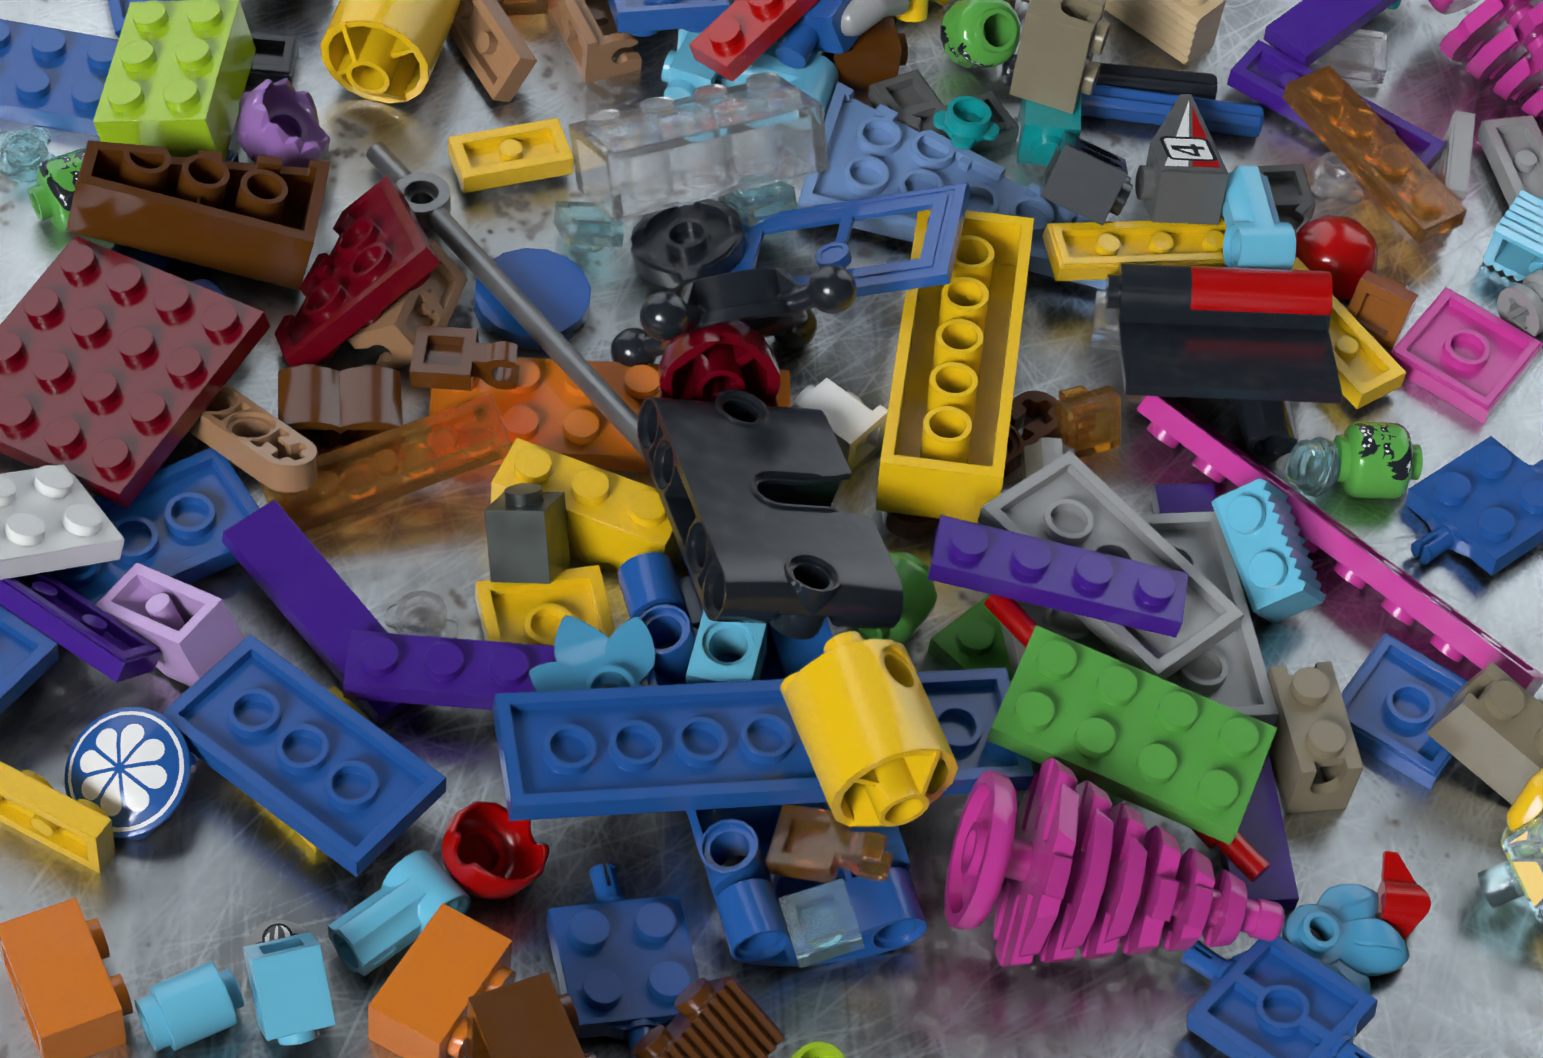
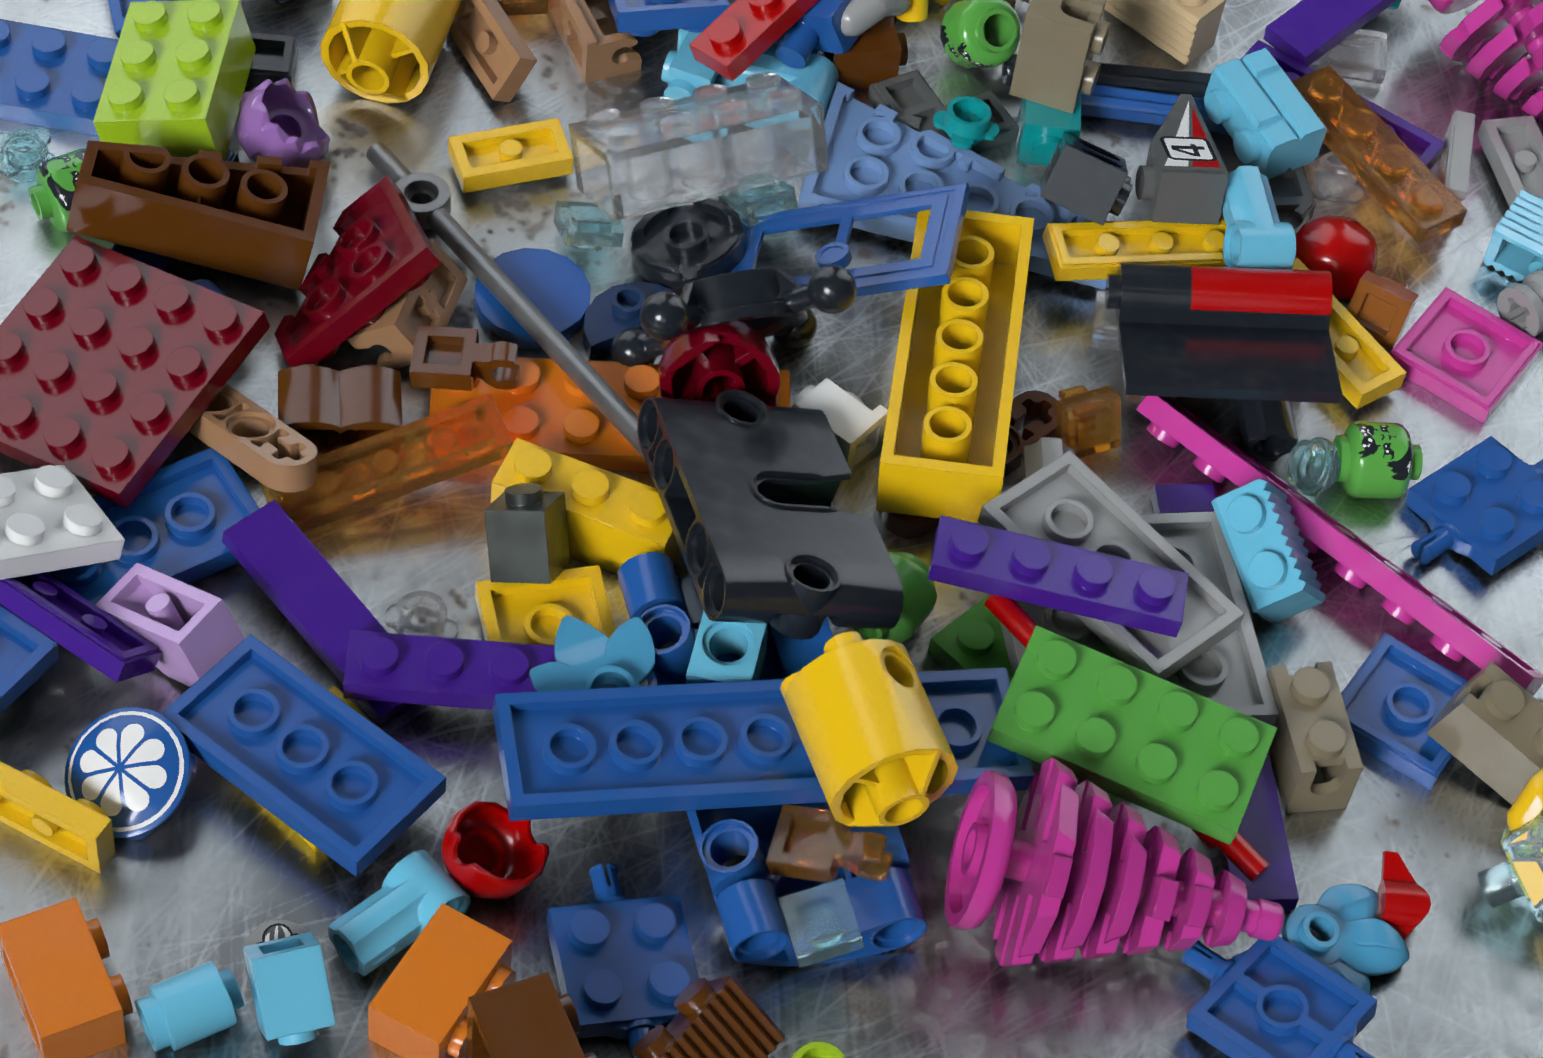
(614, 312): none -> dark blue plate
(1264, 114): none -> medium azure brick

